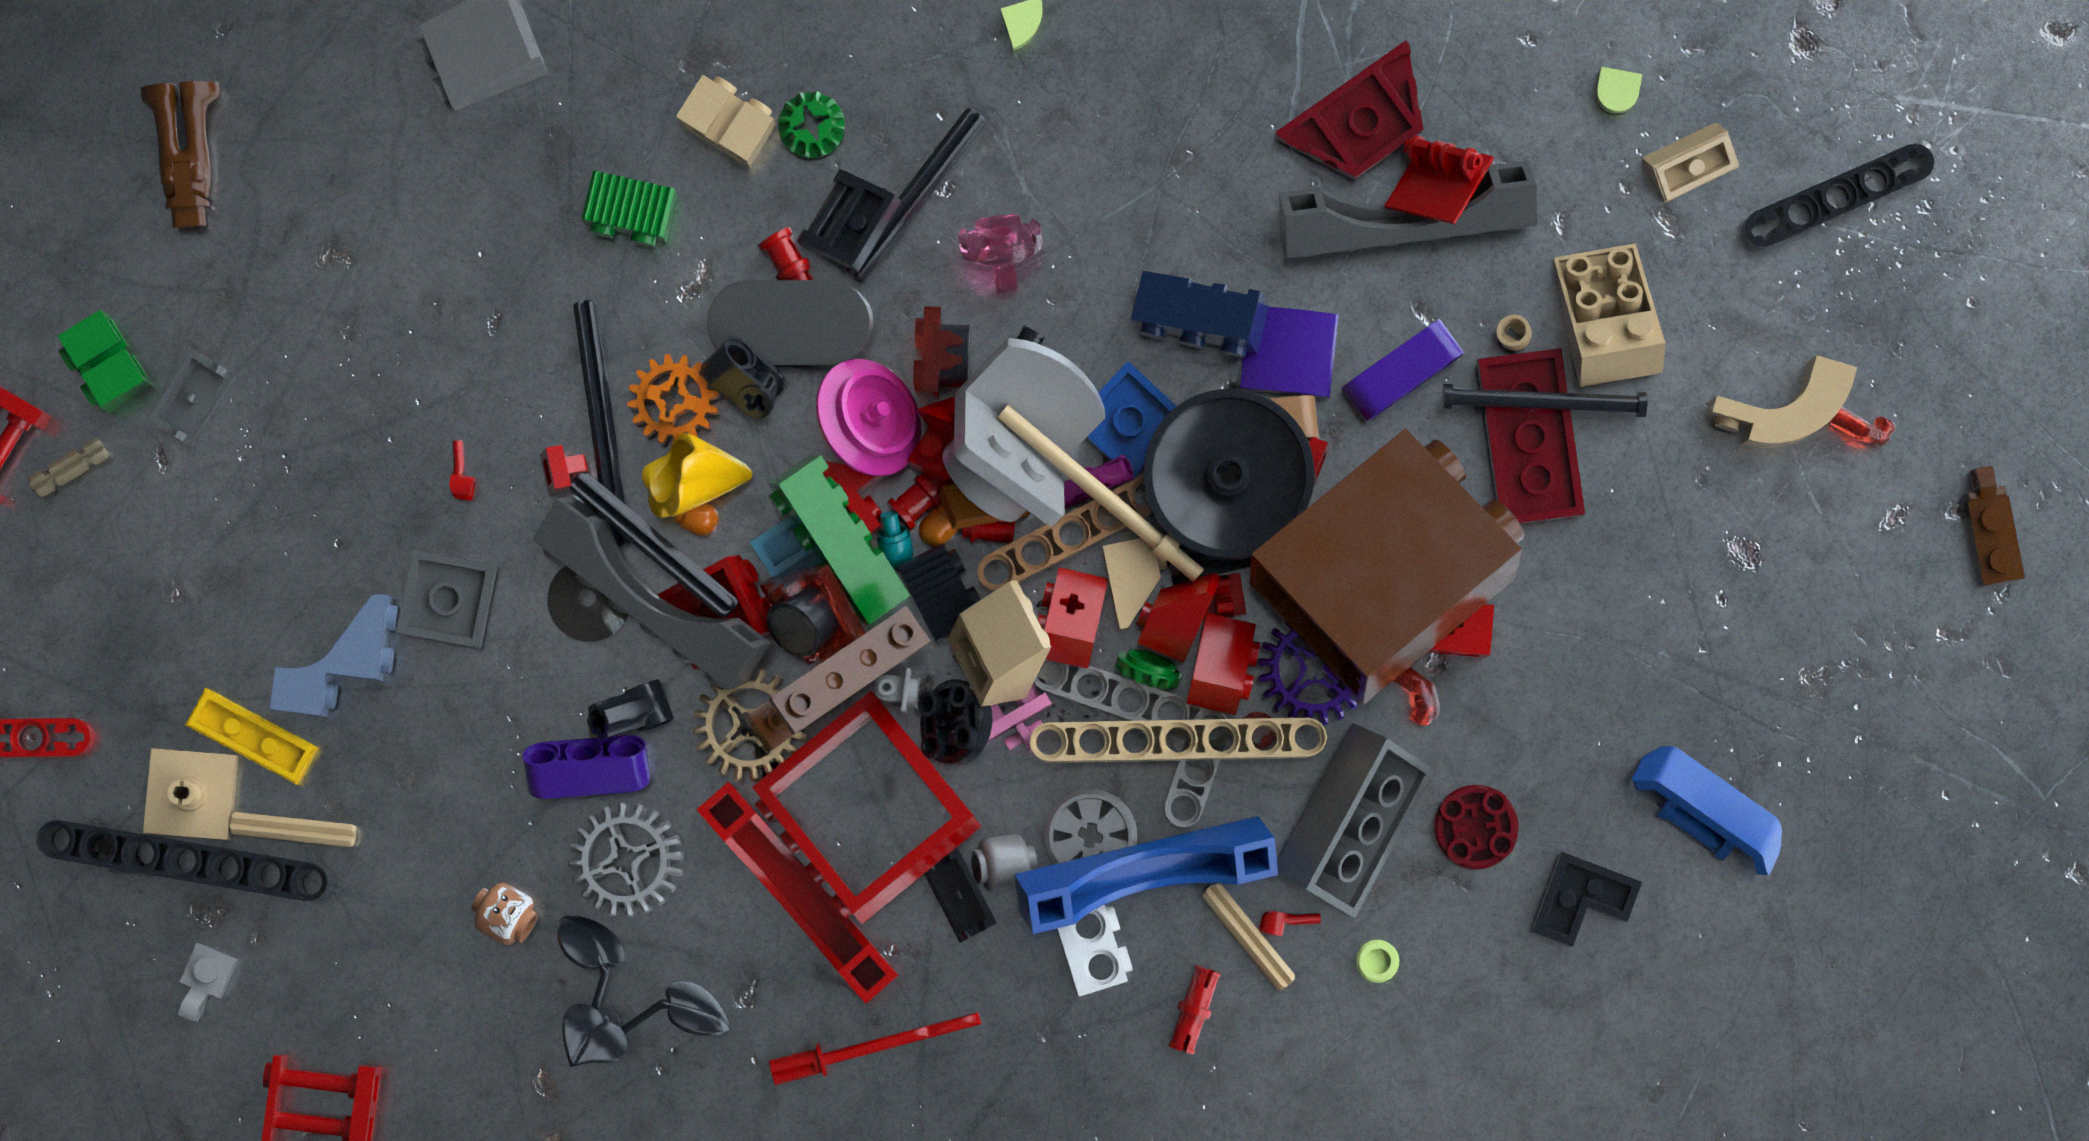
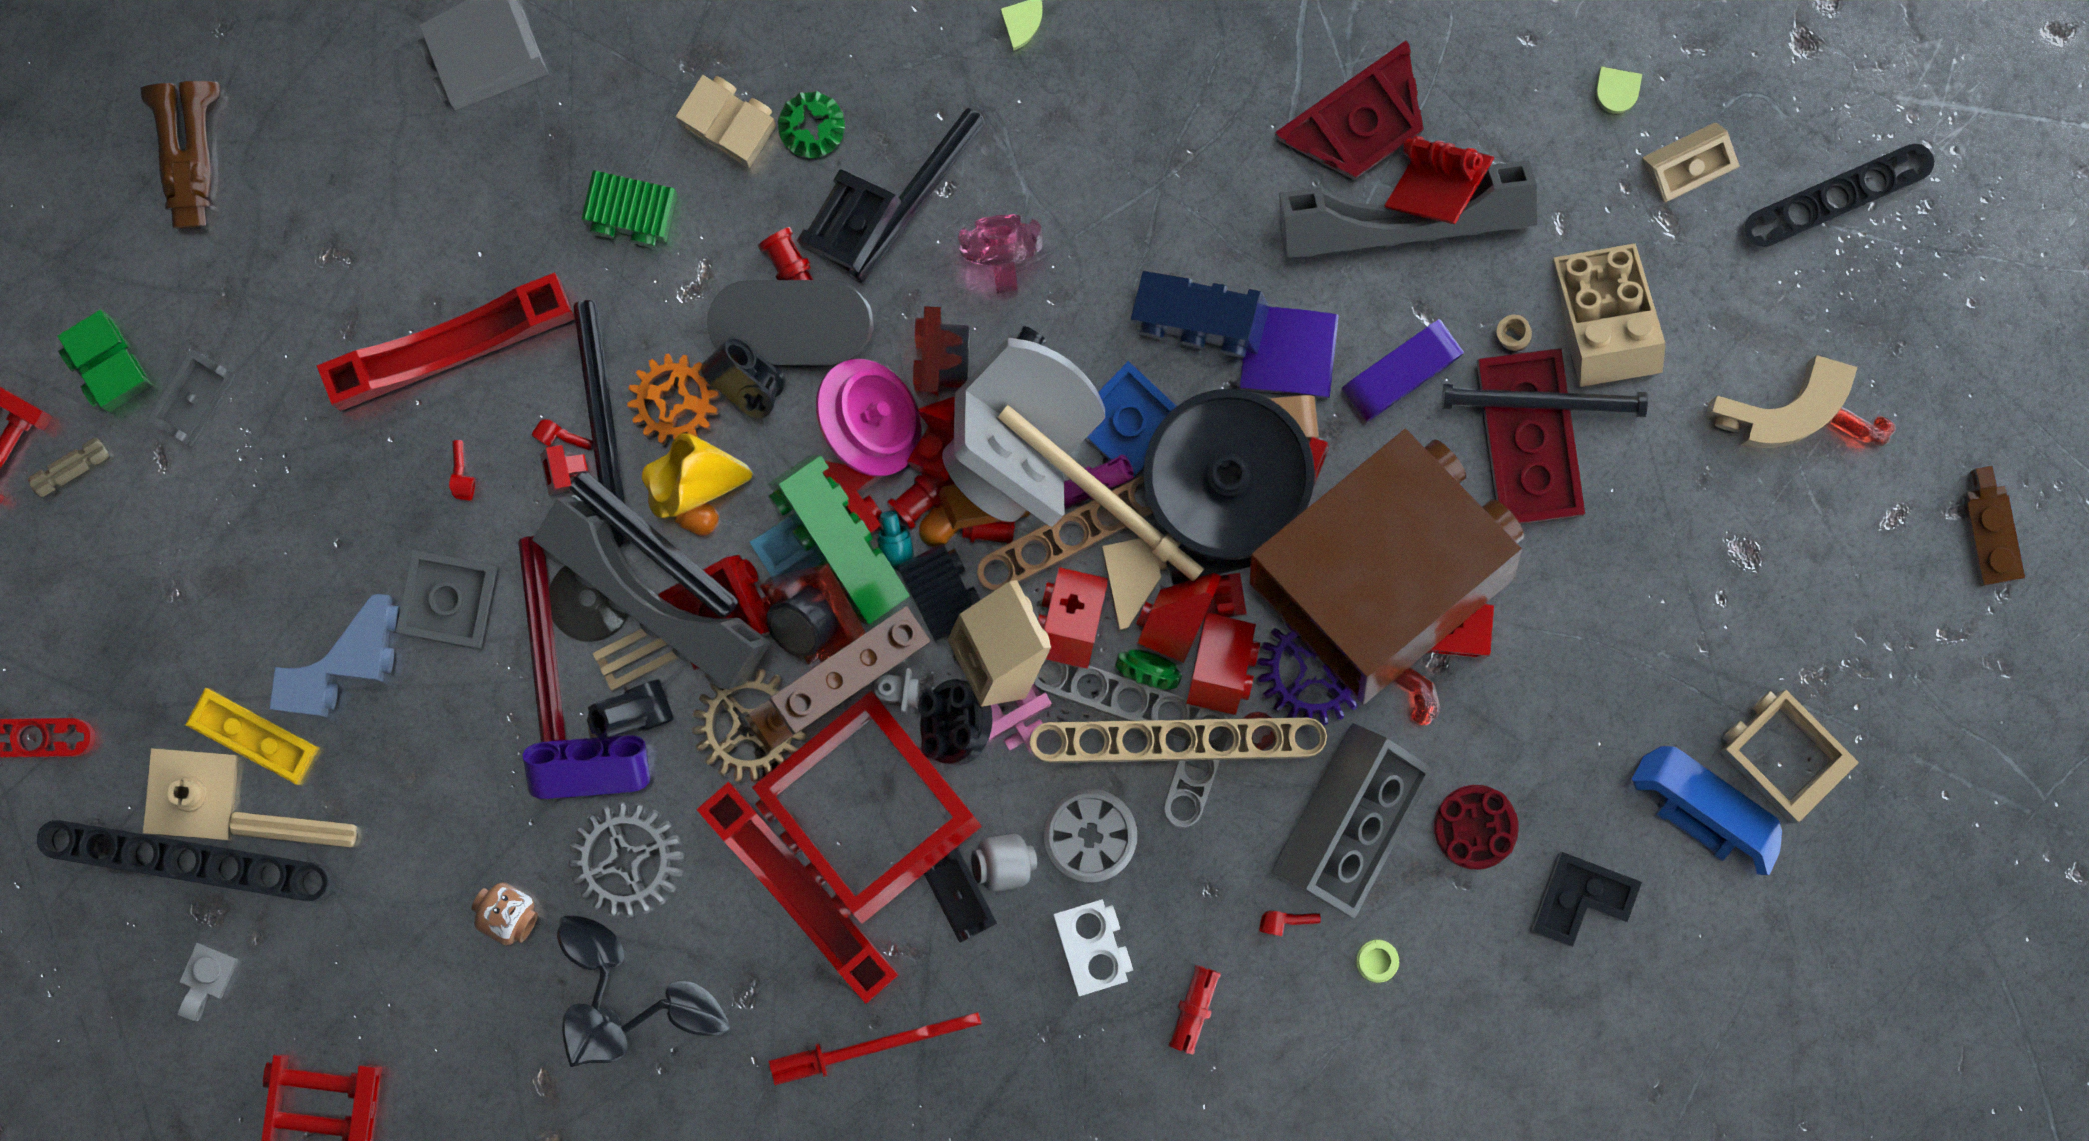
(403, 361): none -> red arch
(541, 640): none -> dark red axle
(547, 431): none -> red hand
(608, 669): none -> tan tile
(1218, 854): blue arch -> none
(1248, 936): tan axle -> none
(1819, 786): none -> tan window

